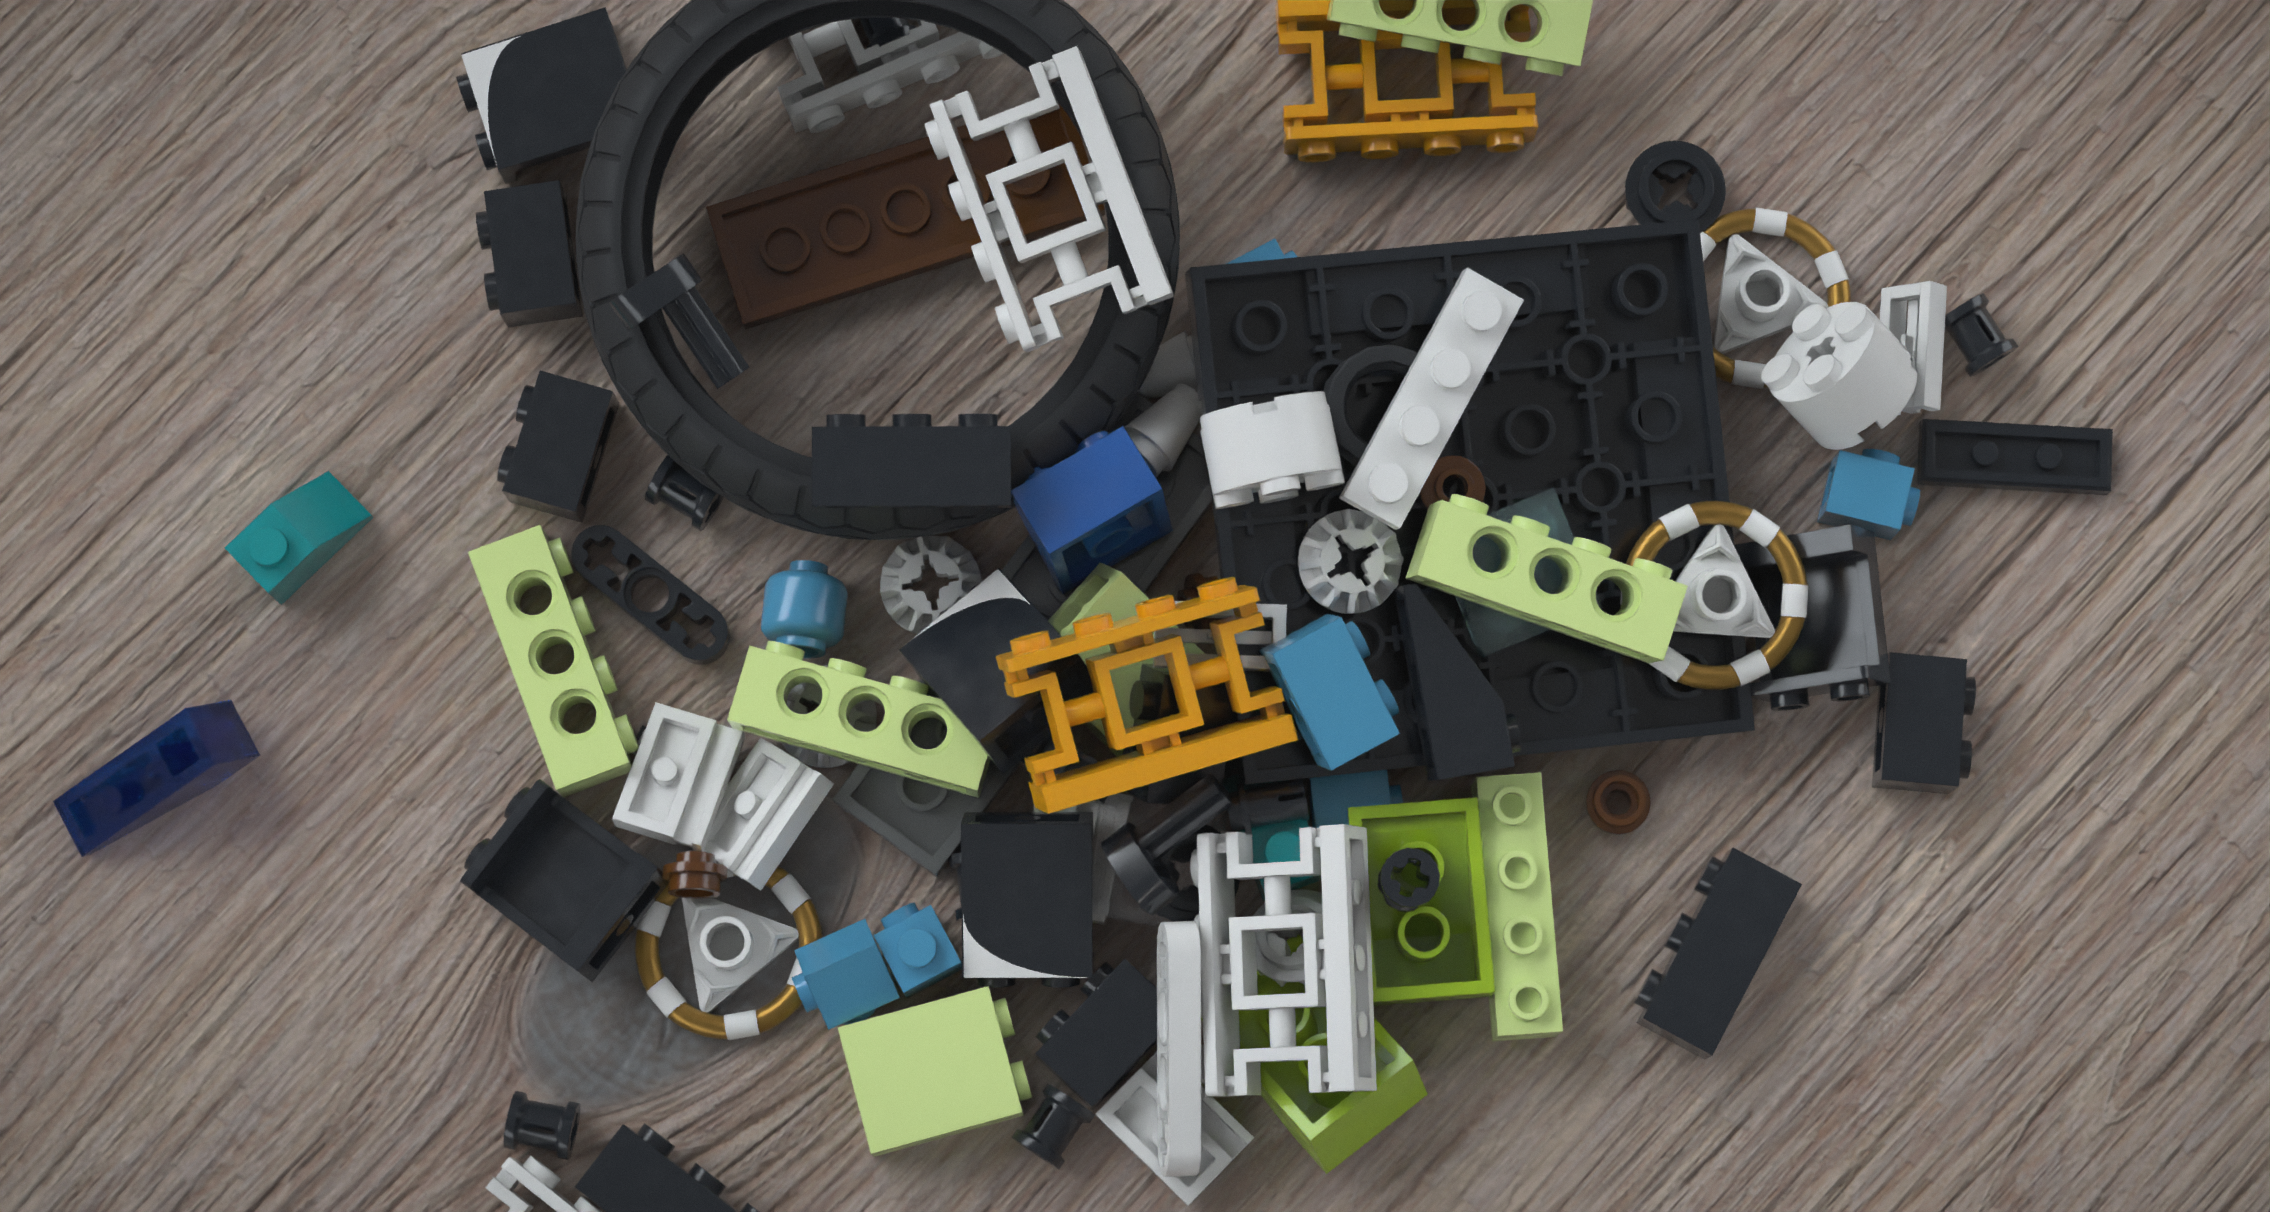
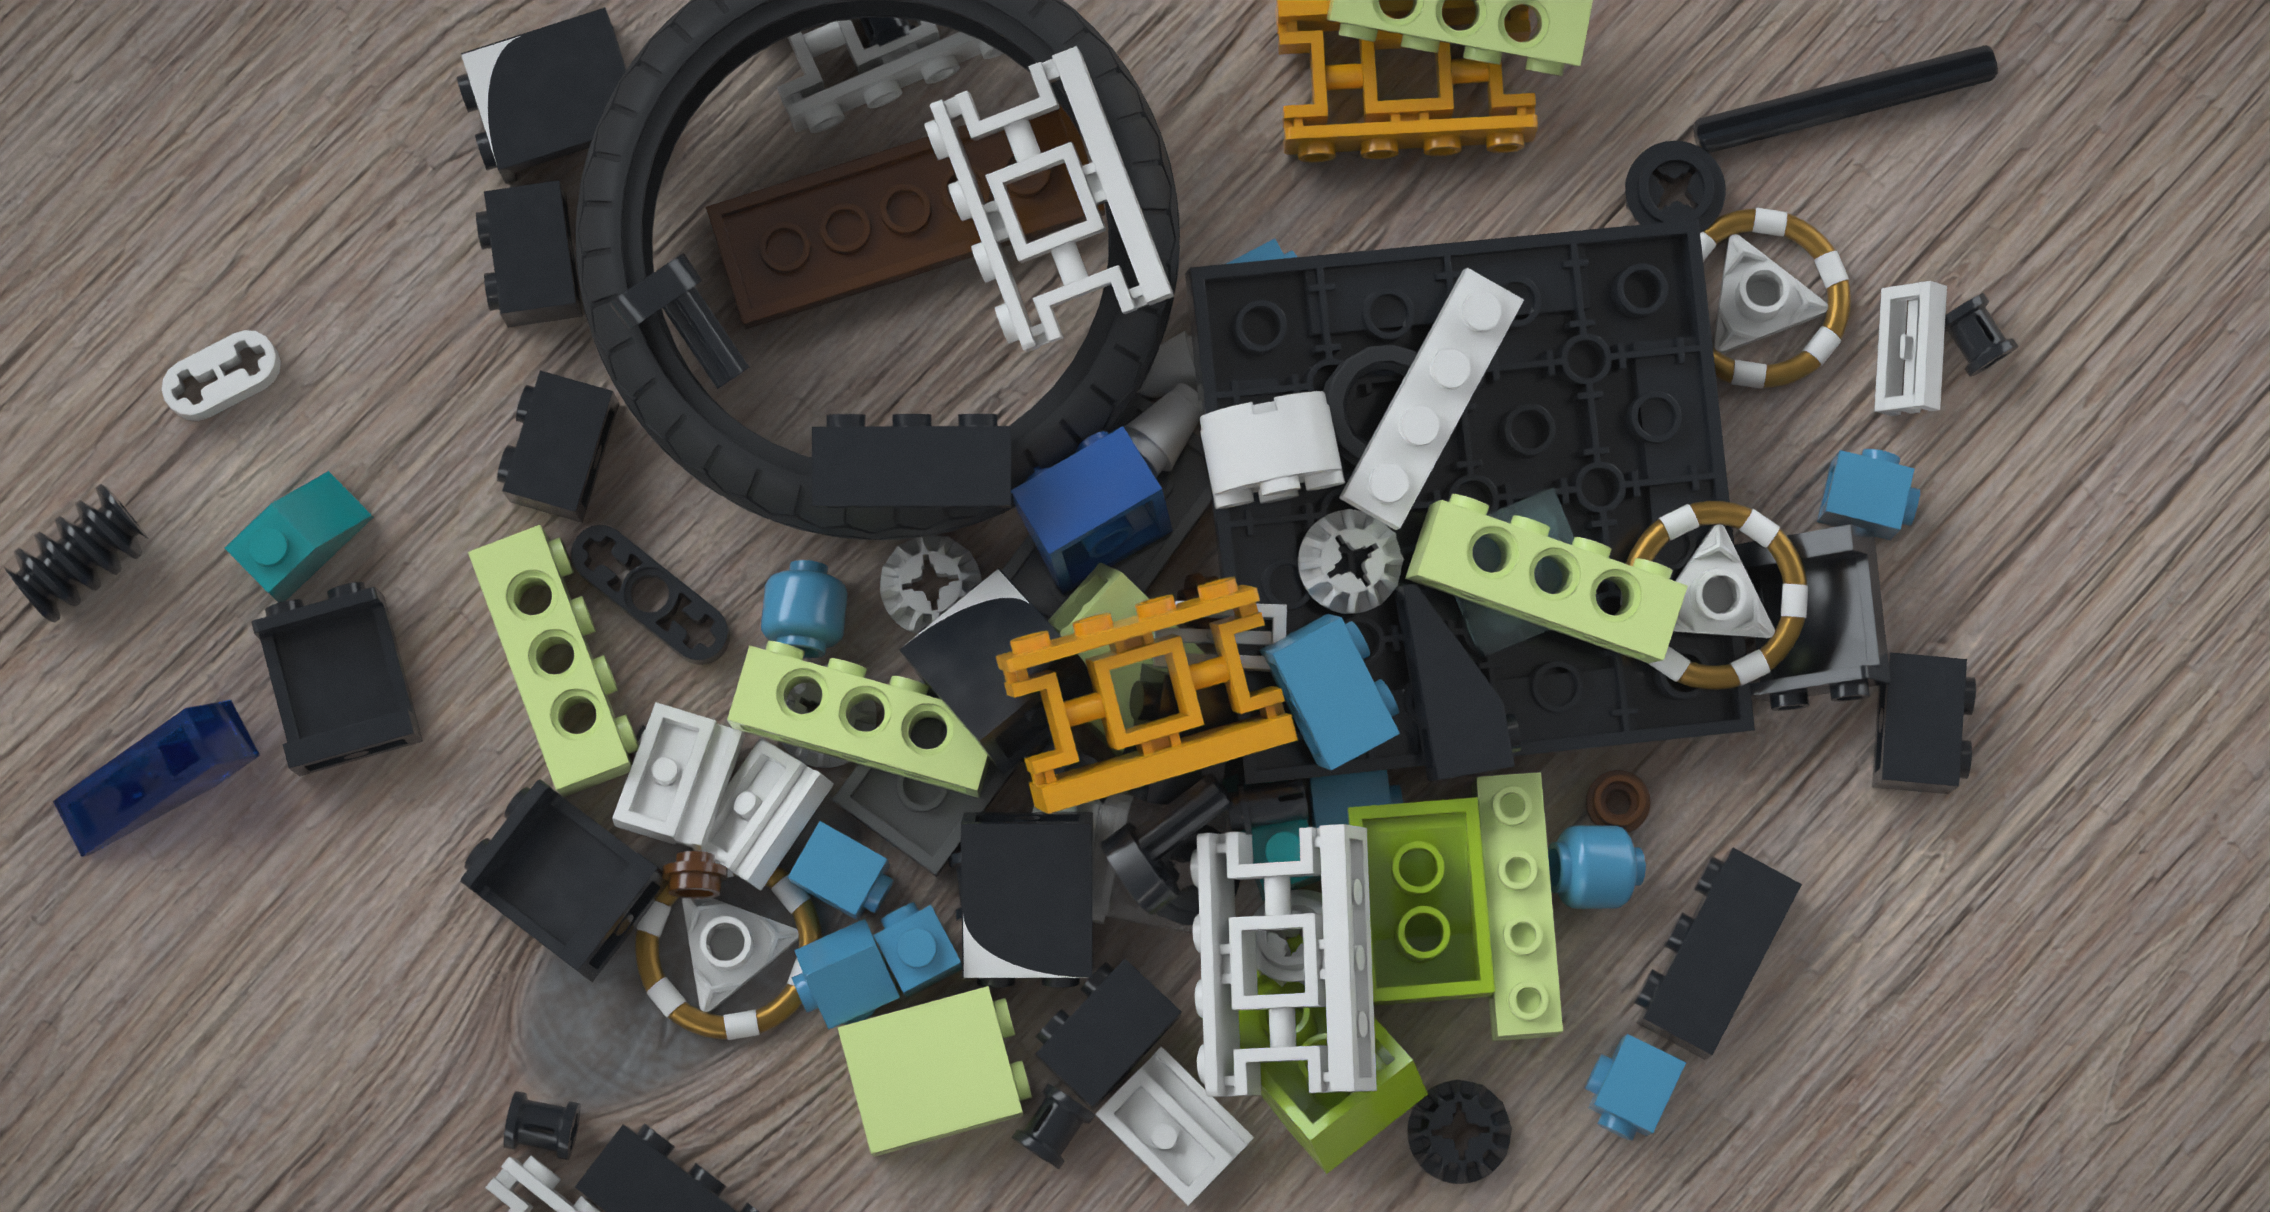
(77, 554): none -> black piece
(228, 388): none -> white beam
(337, 678): none -> black panel
(664, 489): black bush -> none
(842, 872): none -> dark azure brick
(1179, 1048): white beam -> none
(1426, 871): black bush -> none
(1438, 1154): none -> black gear
(1453, 466): reddish brown plate -> none
(1595, 866): none -> dark azure head
(1633, 1087): none -> dark azure brick
(1840, 373): white brick -> none
(1845, 99): none -> black axle
(2015, 456): black tile -> none

